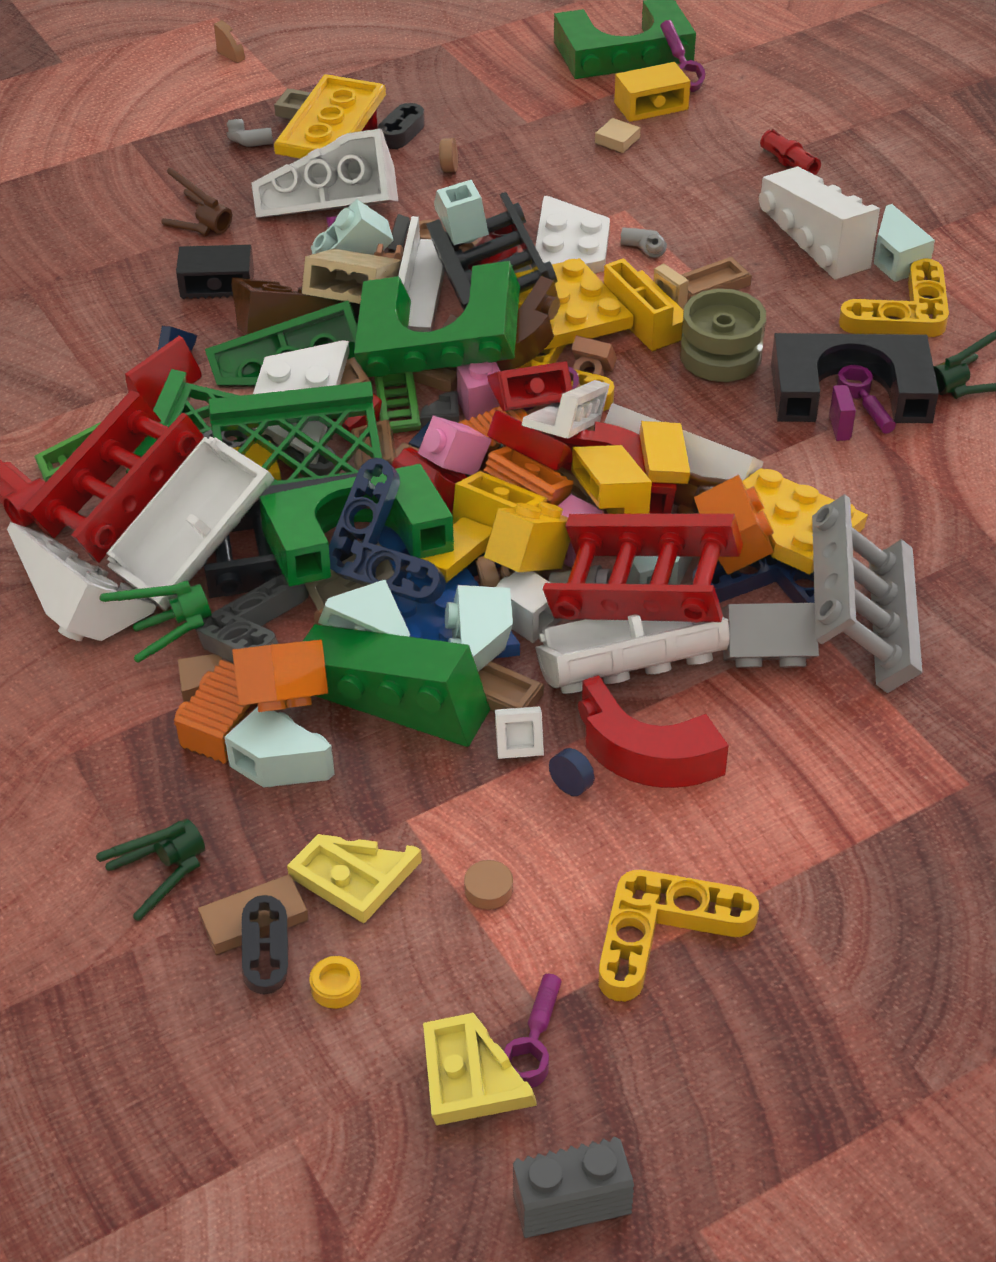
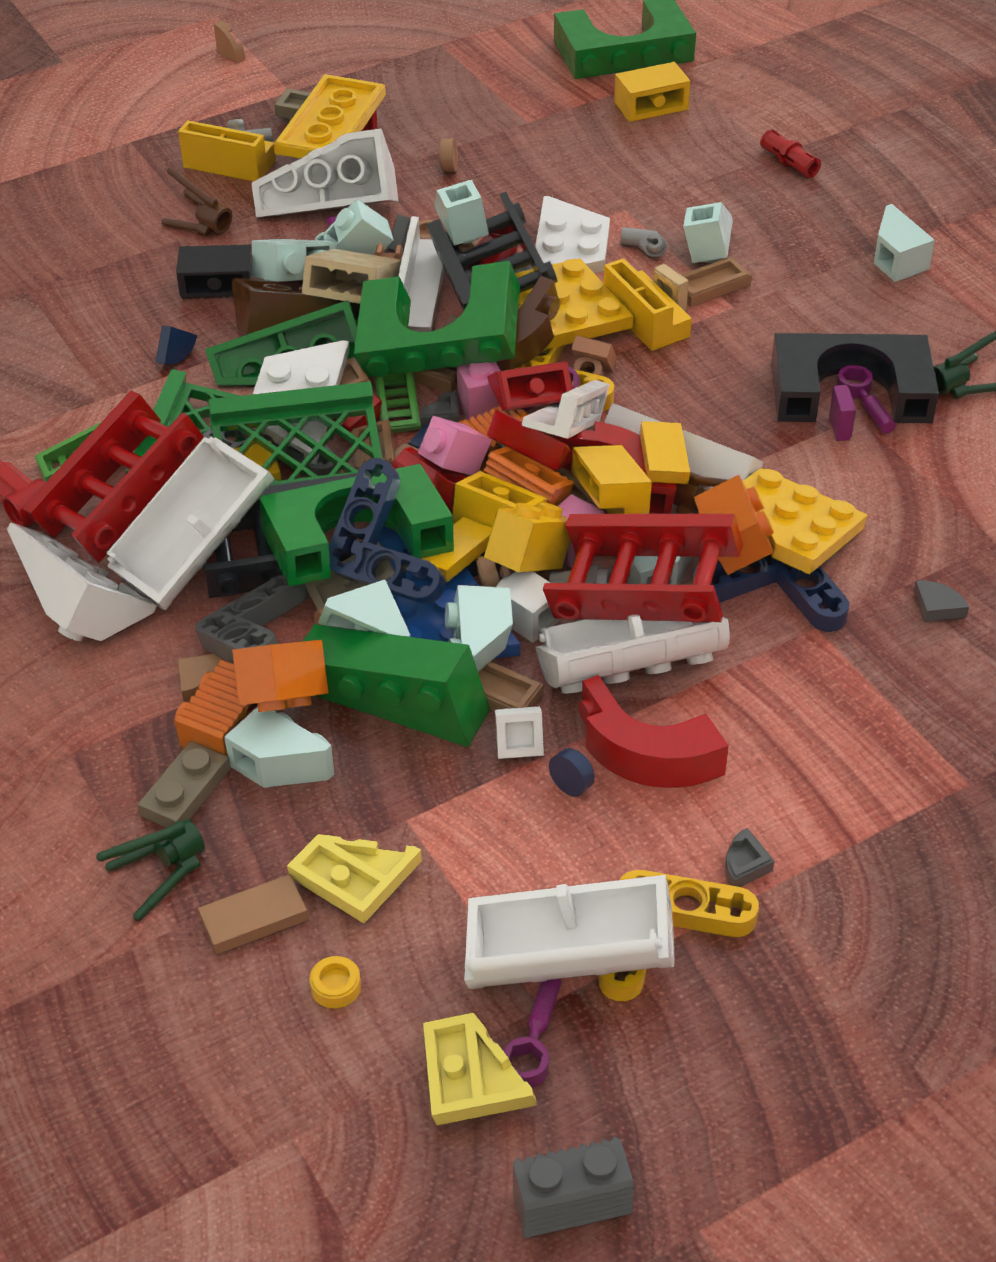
(151, 374): red slope -> none
(184, 785): none -> dark tan plate
(187, 606): green plant -> none
(225, 151): none -> yellow piece
(253, 944): black beam -> none
(284, 258): none -> light aqua slope
(402, 125): black beam -> none
(488, 884): medium nougat tile -> none
(569, 932): none -> white container
(617, 135): tan tile -> none
(679, 52): magenta piece -> none
(708, 232): none -> light aqua slope
(722, 334): olive wheel -> none
(746, 860): none -> dark grey tile
(771, 633): light grey brick -> none
(822, 220): white wedge -> none
(870, 316): yellow beam -> none
(892, 589): light grey fence -> none
(939, 601): none -> dark grey tile

